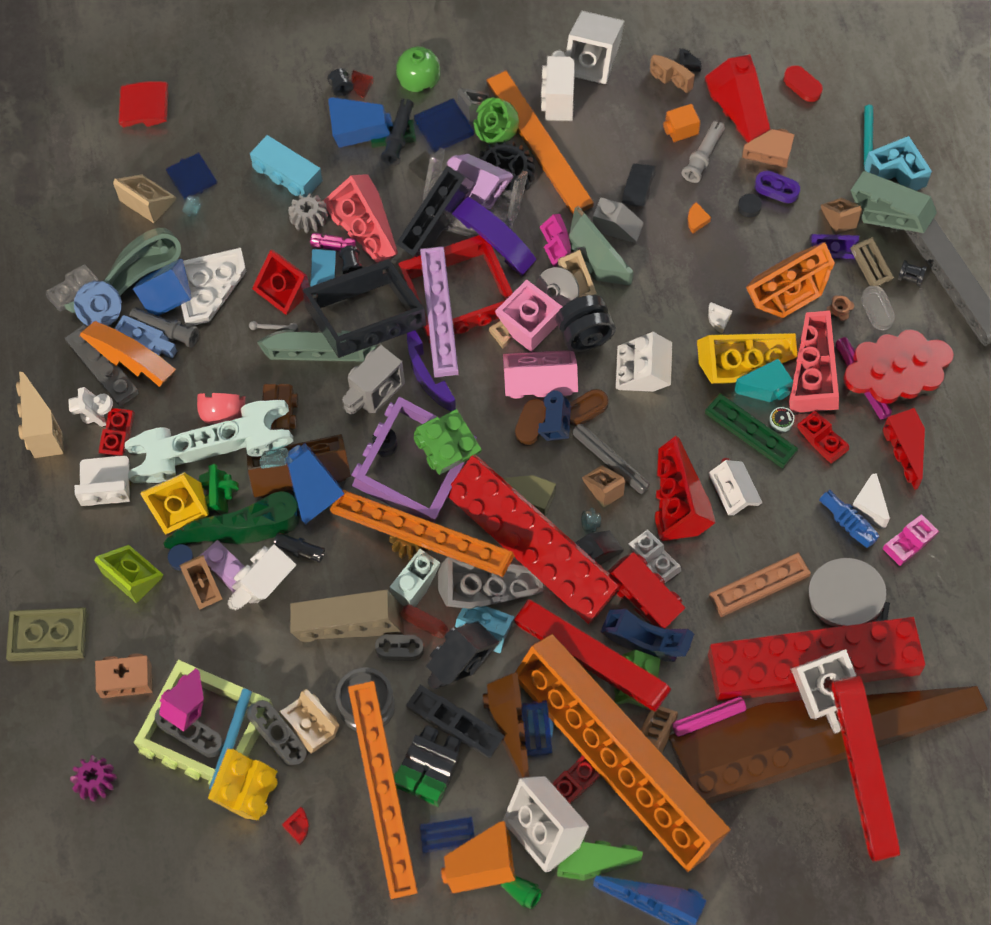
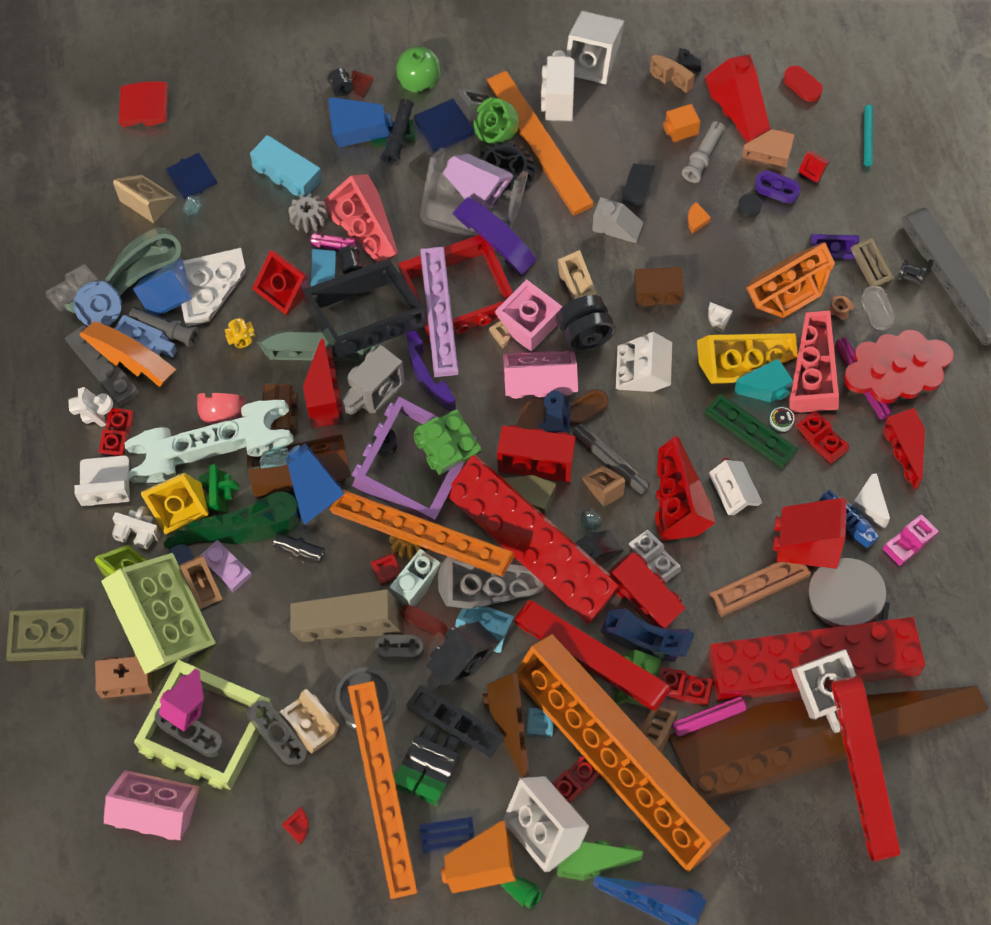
(38, 425): tan slope -> none
(92, 769): magenta gear -> none
(136, 523): none -> white hips
(150, 805): none -> bright pink slope
(158, 612): none -> yellowish green slope
(234, 728): dark azure bar -> none
(239, 333): none -> yellow gear
(243, 785): yellow plate -> none
(253, 326): light grey hinge -> none
(261, 578): white hinge -> none
(322, 389): none -> red slope
(386, 569): none -> red tile
(435, 211): black brick -> none
(534, 706): clear blue tile -> none
(536, 453): none -> red brick
(557, 238): dark pink slope -> none
(562, 281): light grey dish -> none
(598, 254): sand green wedge -> none
(659, 286): none -> reddish brown piece
(687, 687): none -> red slope
(811, 533): none -> red slope
(813, 166): none -> red tile
(841, 214): medium nougat slope -> none
(892, 204): sand green wedge -> none
(901, 161): medium azure brick -> none

